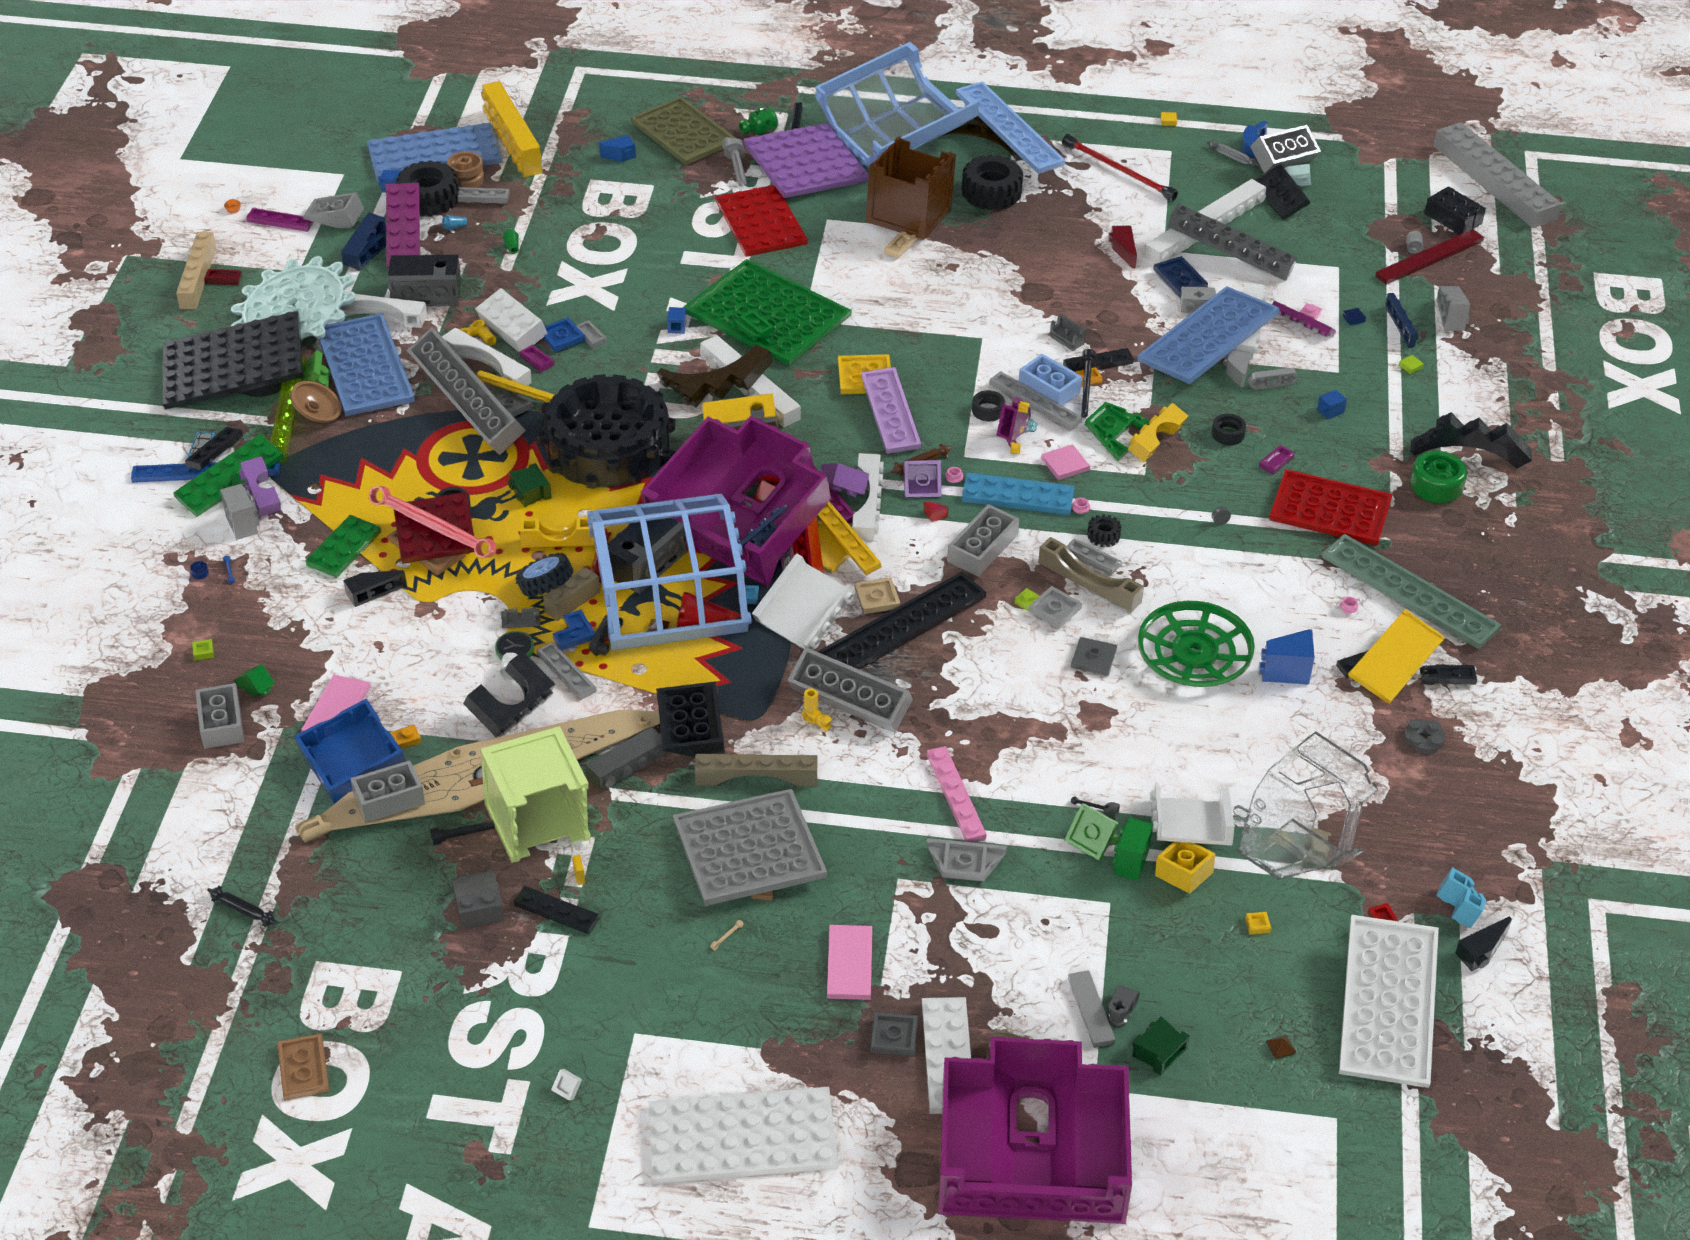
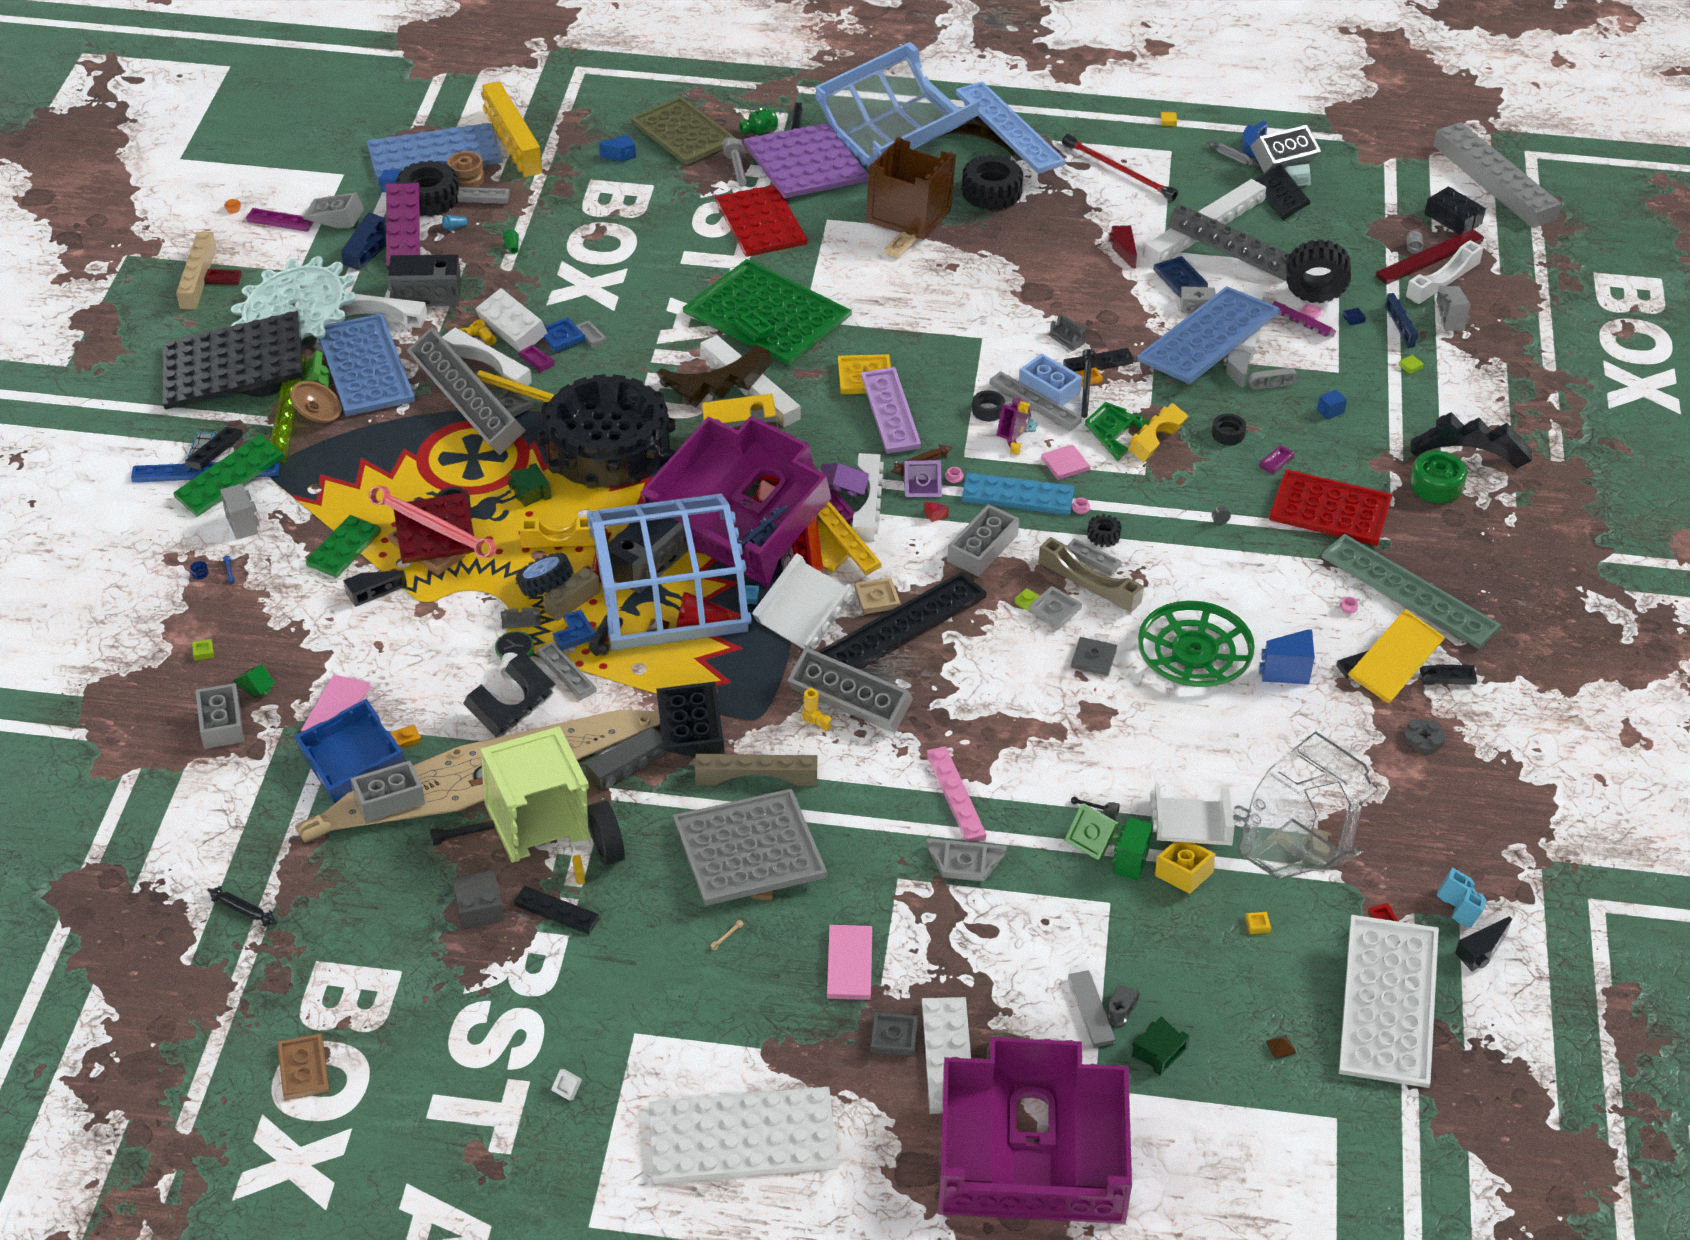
(254, 473): medium lavender arch -> none
(605, 833): none -> black tyre
(676, 320): blue brick -> none
(1318, 287): none -> black tyre
(1465, 259): none -> white arch

